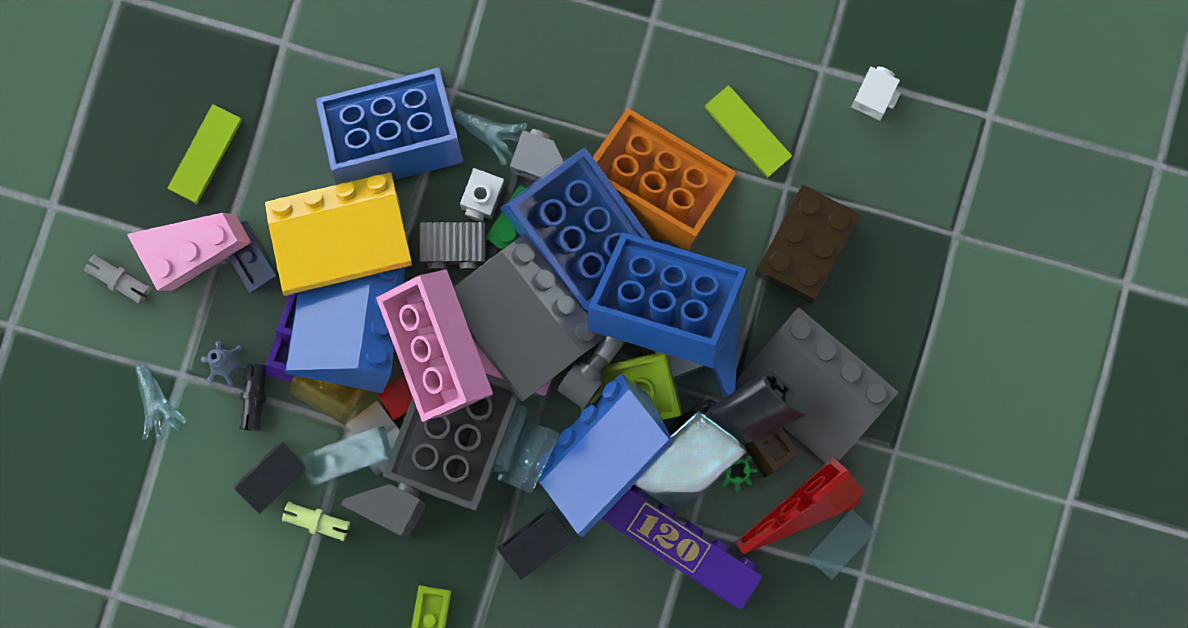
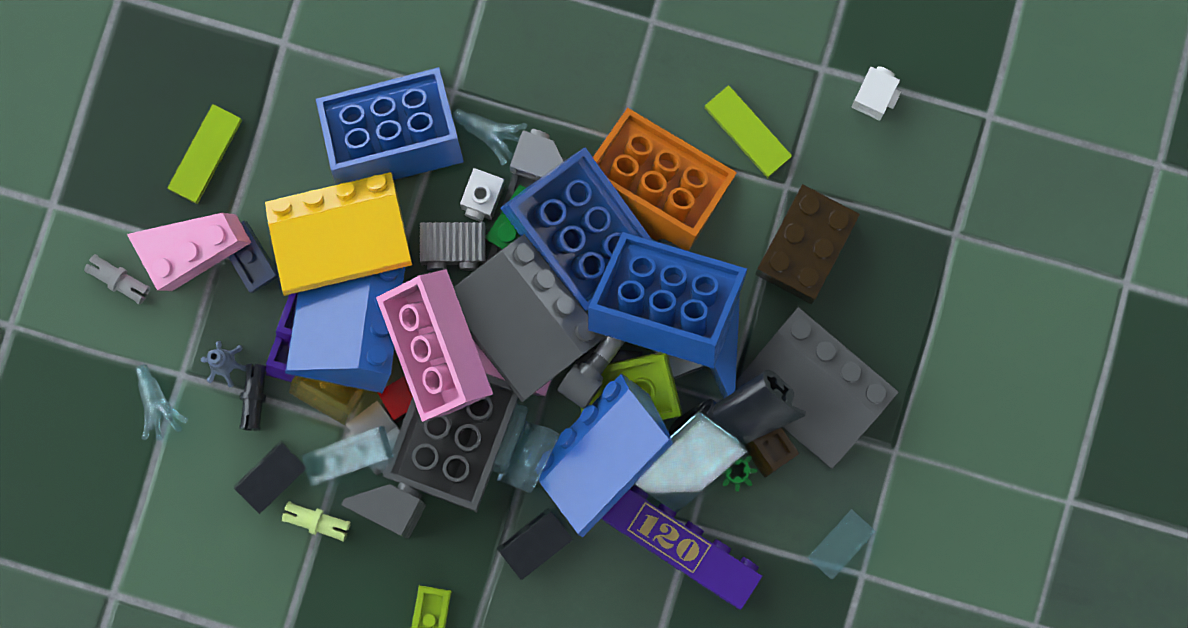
(816, 500): red wedge -> none

